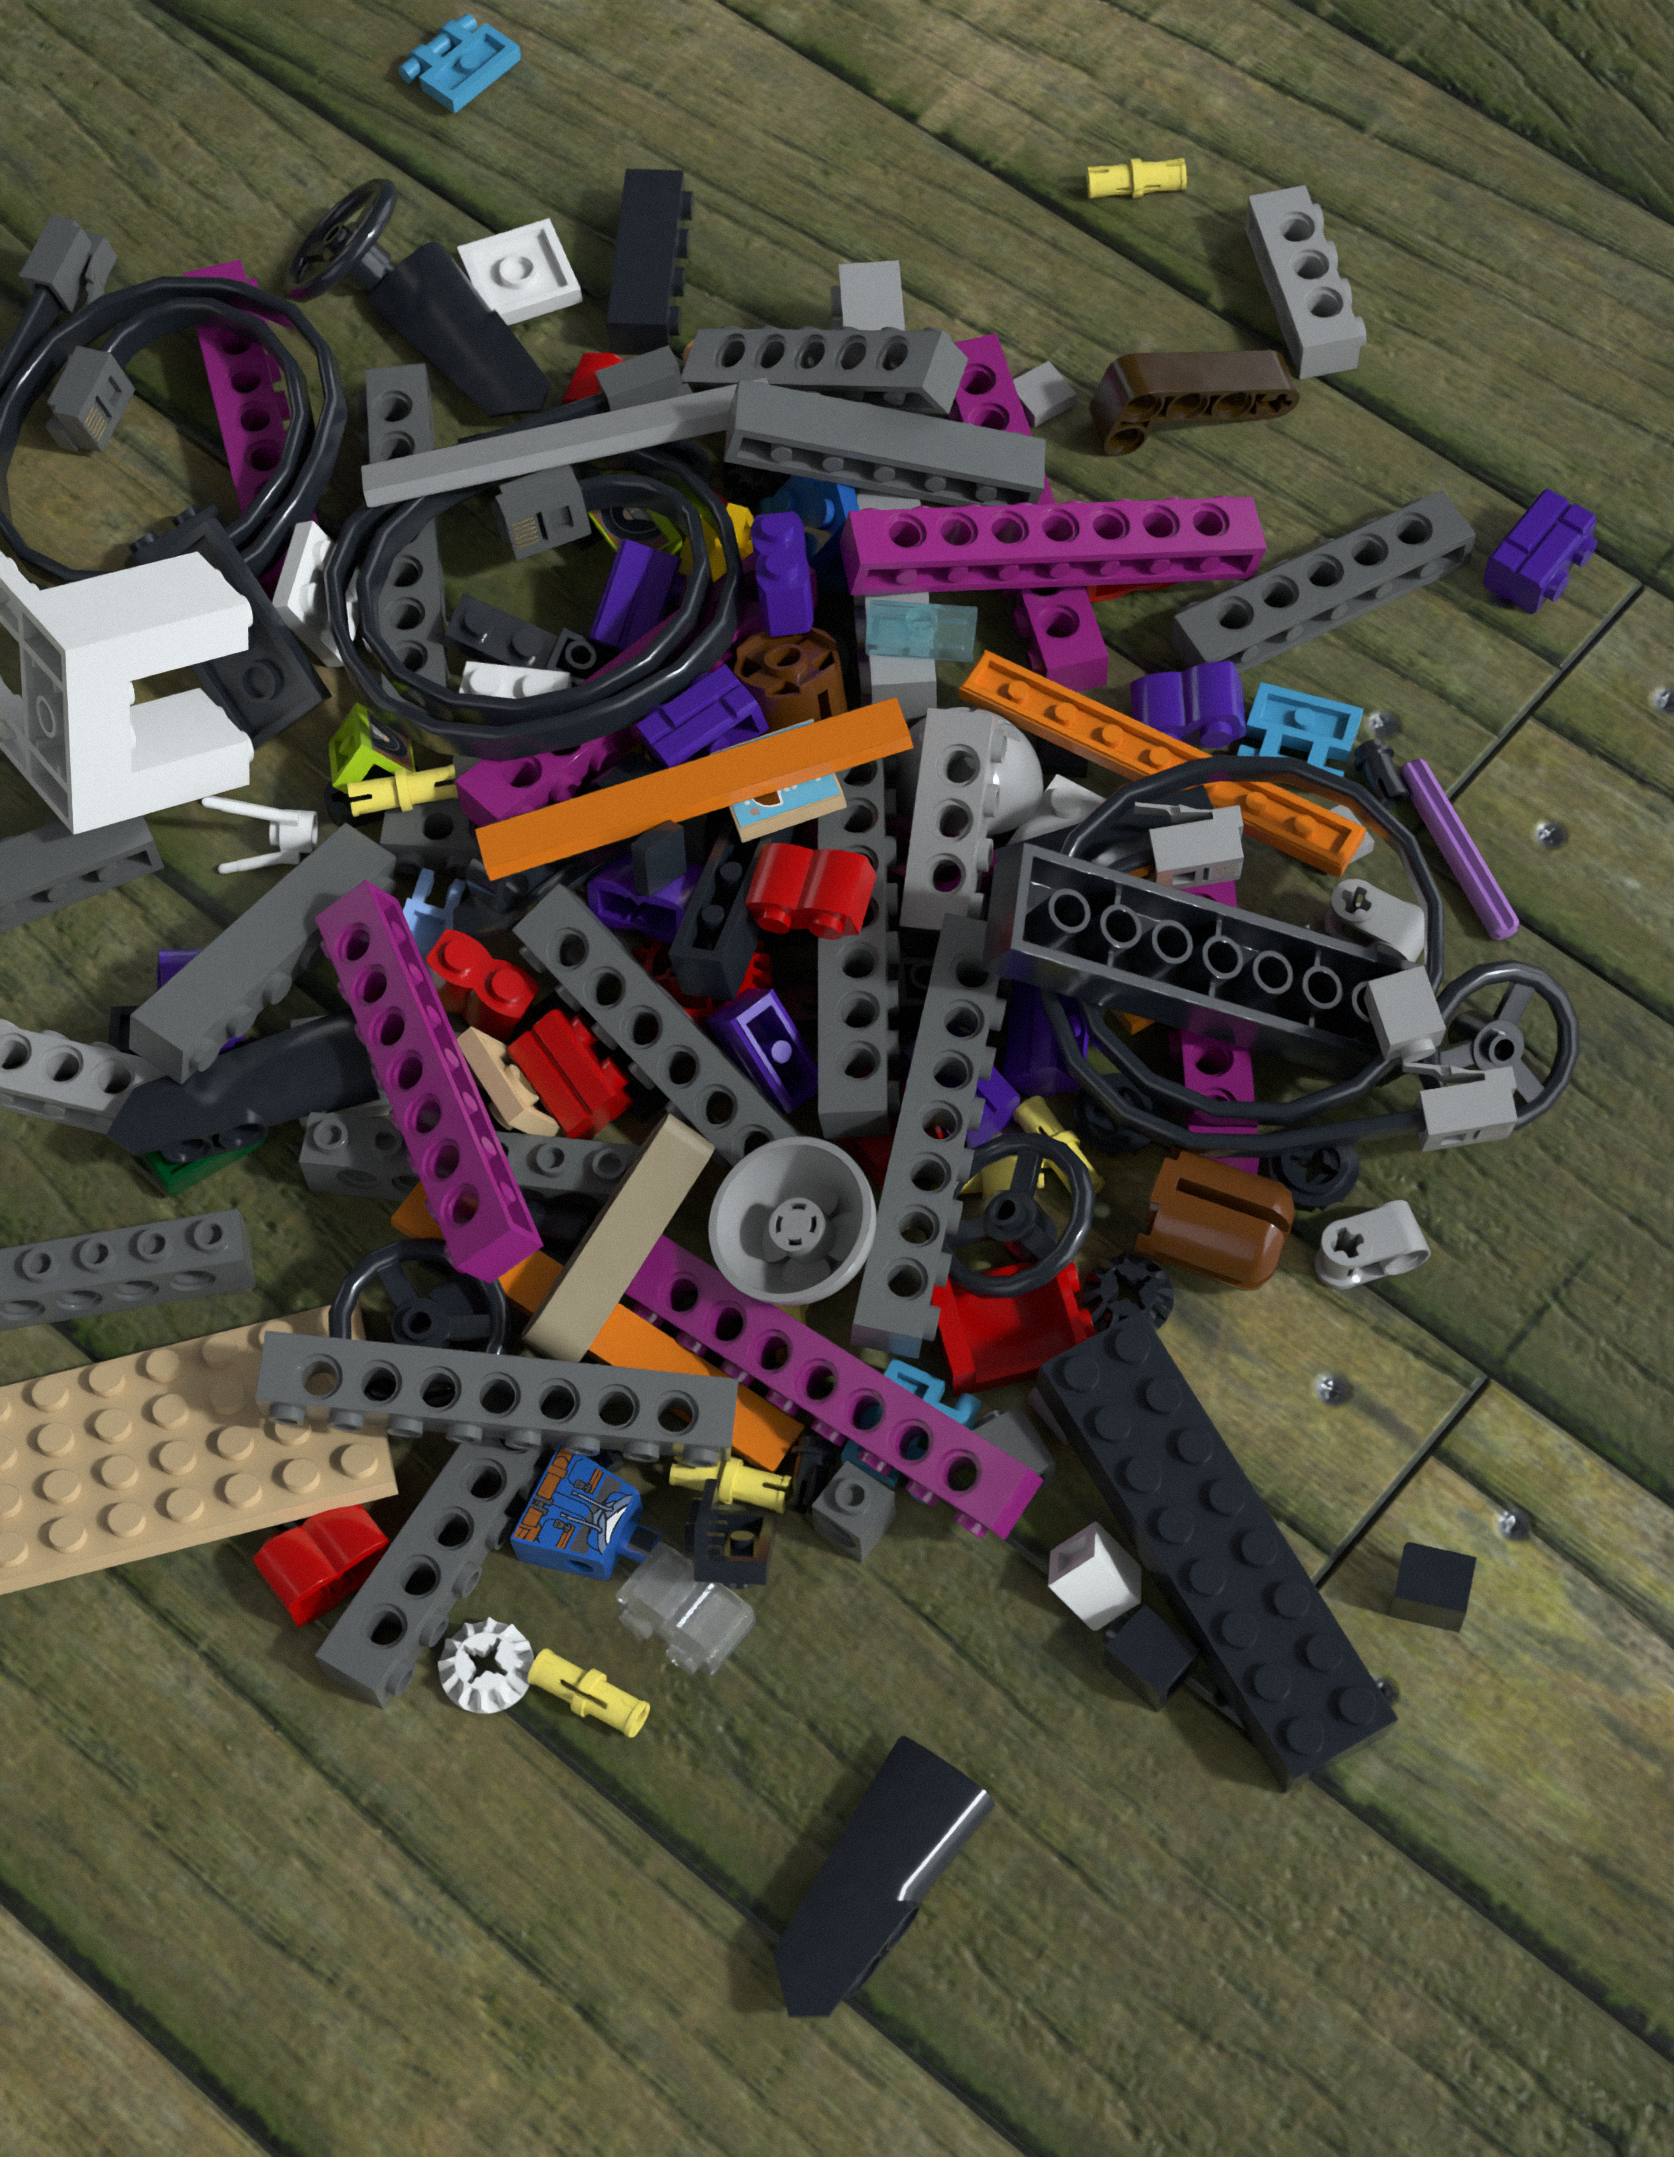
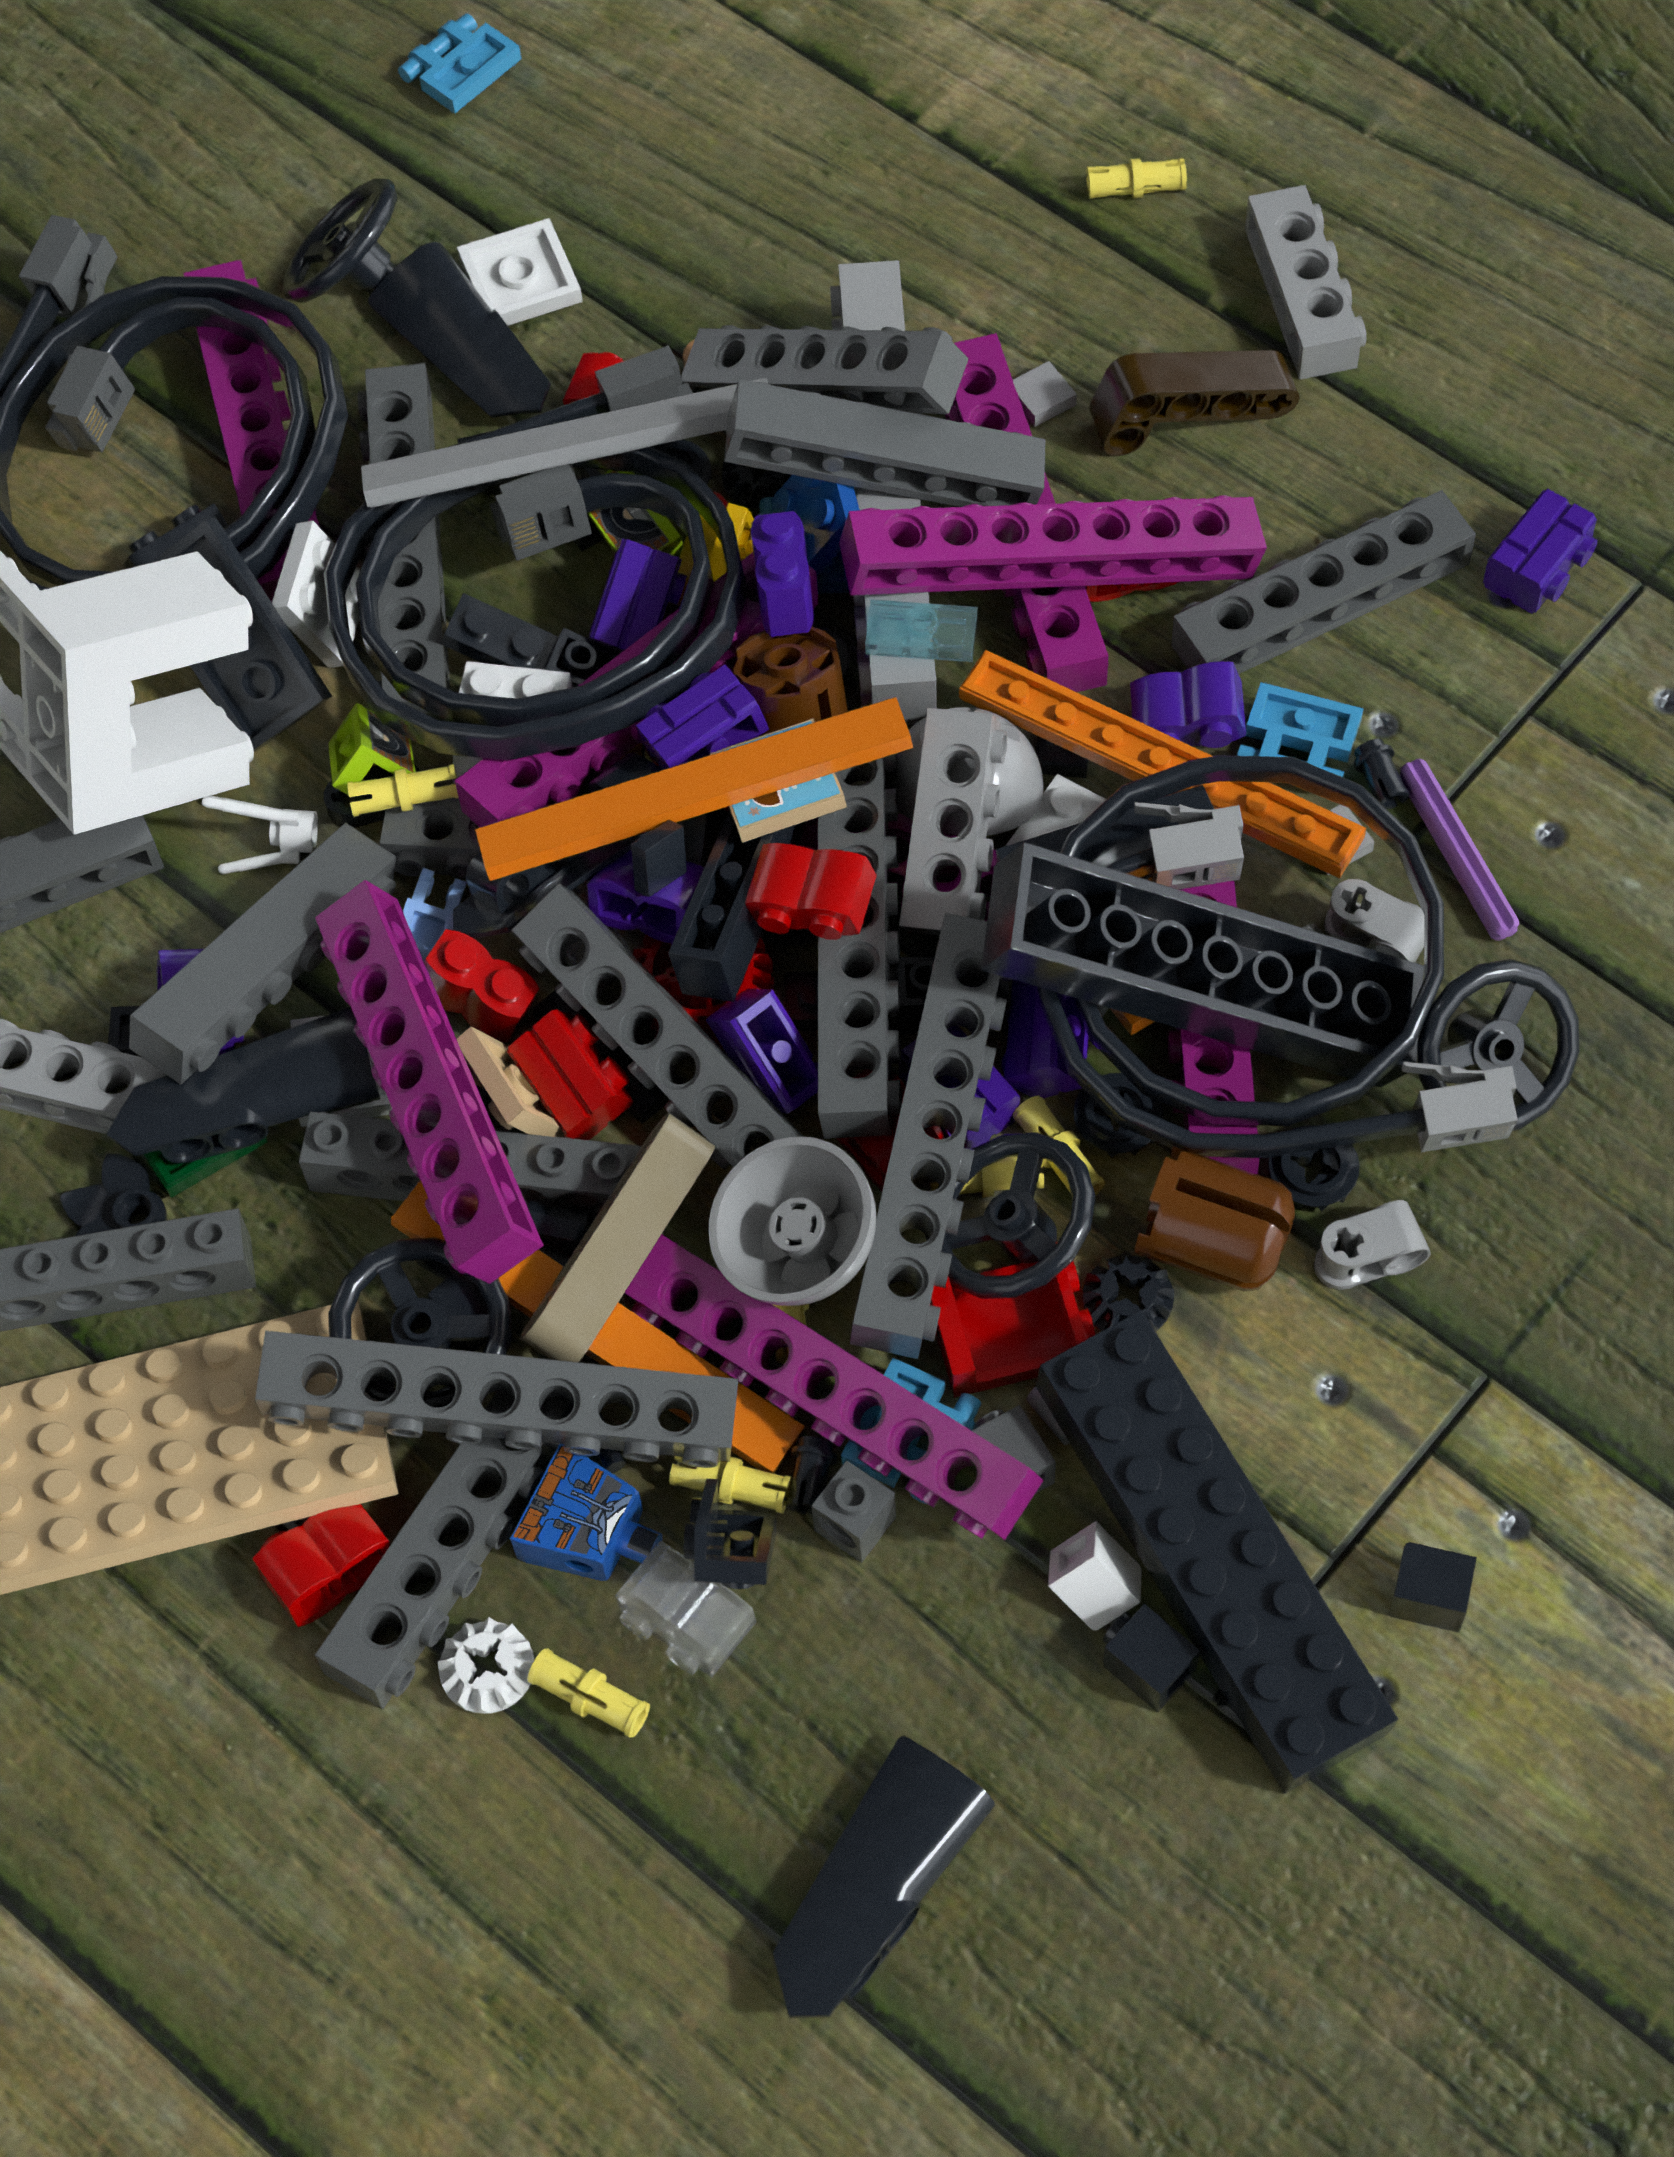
(116, 1201): none -> black plate
(648, 261): black brick -> none
(1405, 1015): light grey brick -> none

